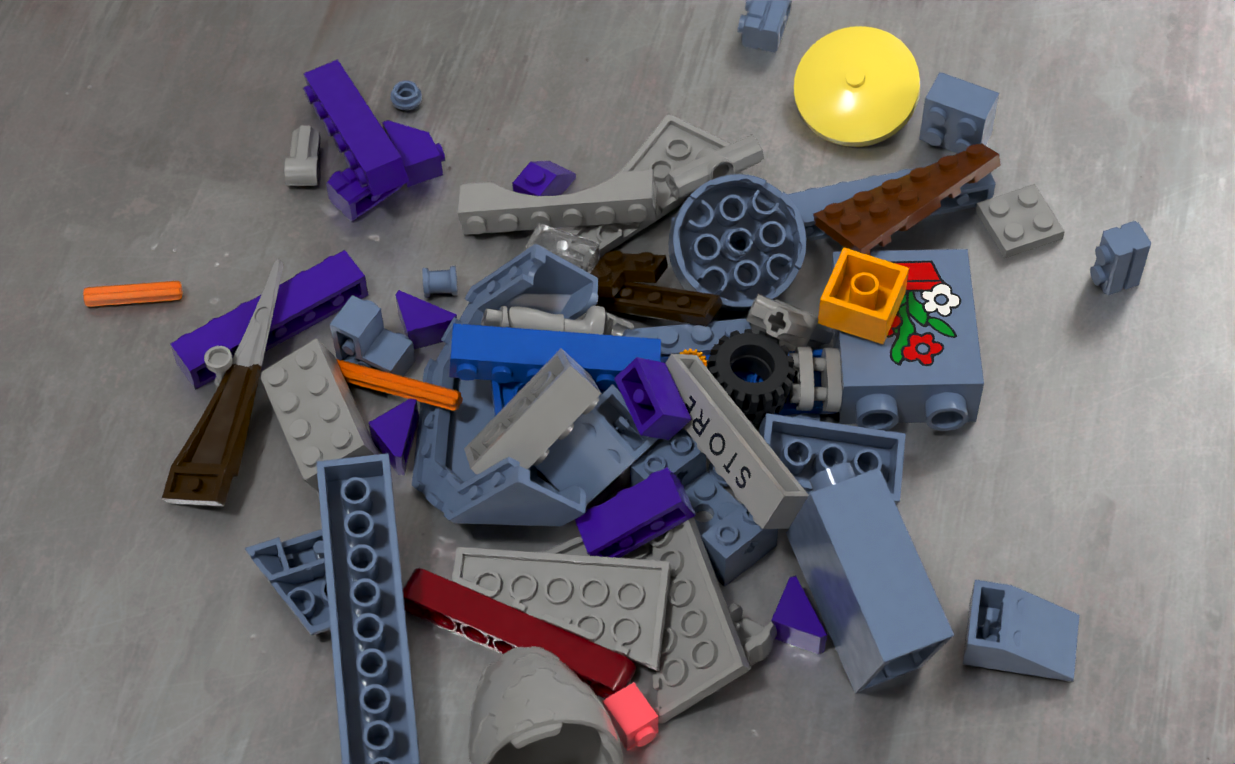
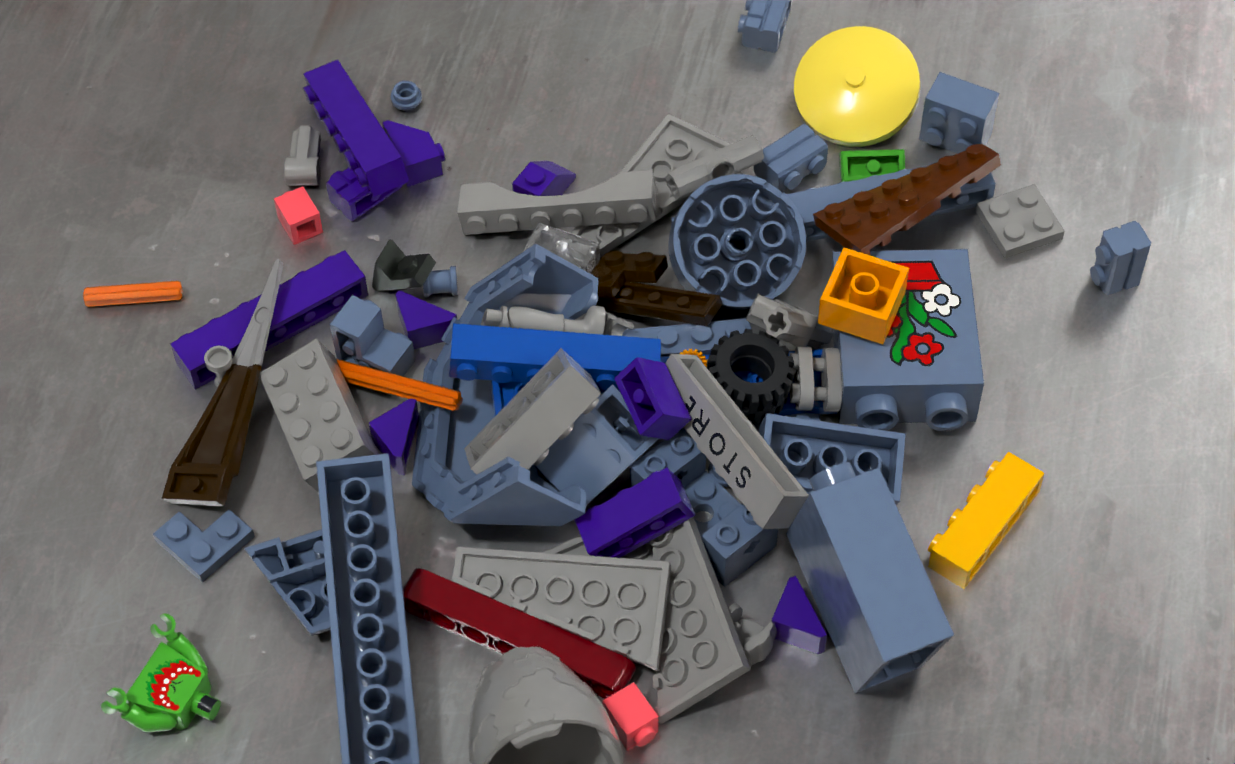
(169, 687): none -> bright green torso
(203, 550): none -> sand blue plate
(298, 215): none -> coral brick
(399, 271): none -> pearl dark grey slope
(792, 158): none -> sand blue brick
(865, 163): none -> bright green slope
(985, 519): none -> yellow brick
(1020, 632): sand blue slope -> none

